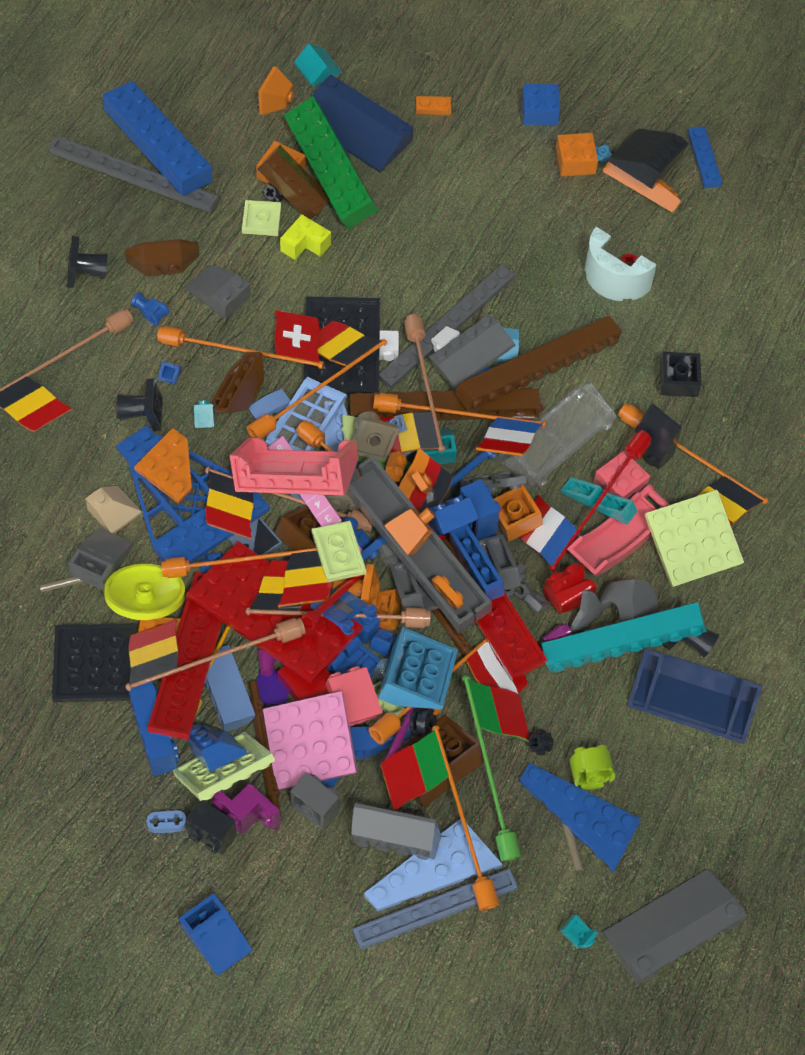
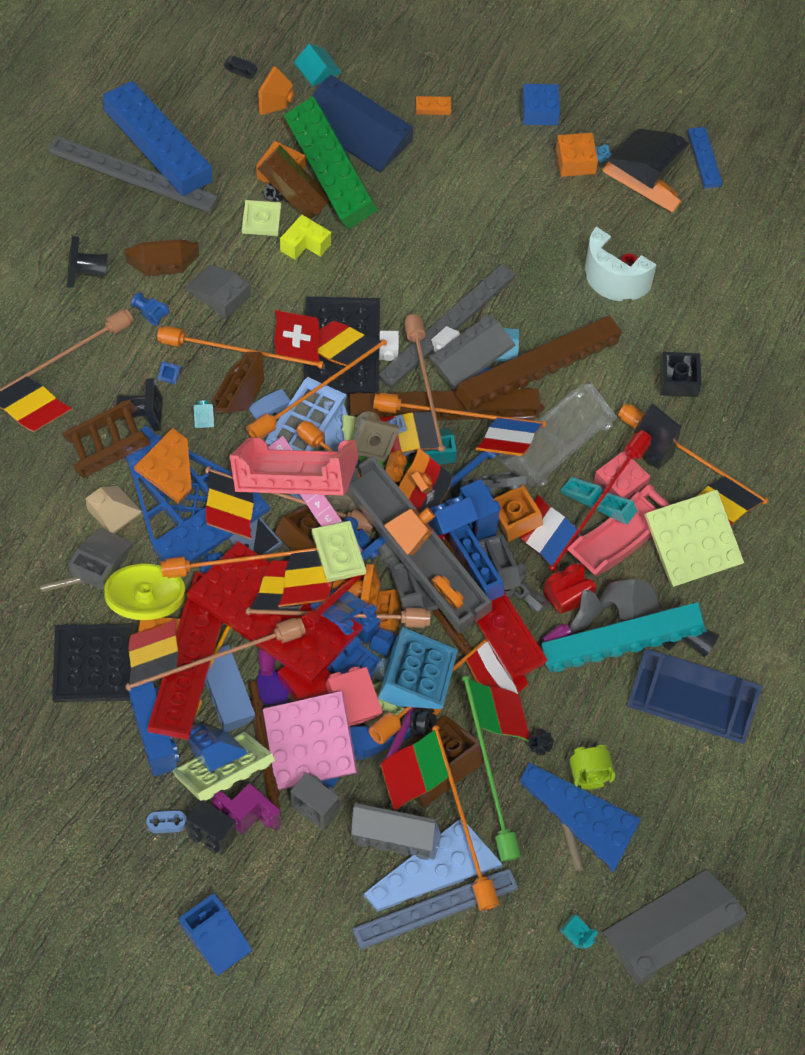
(113, 453): none -> reddish brown fence
(240, 67): none -> black beam

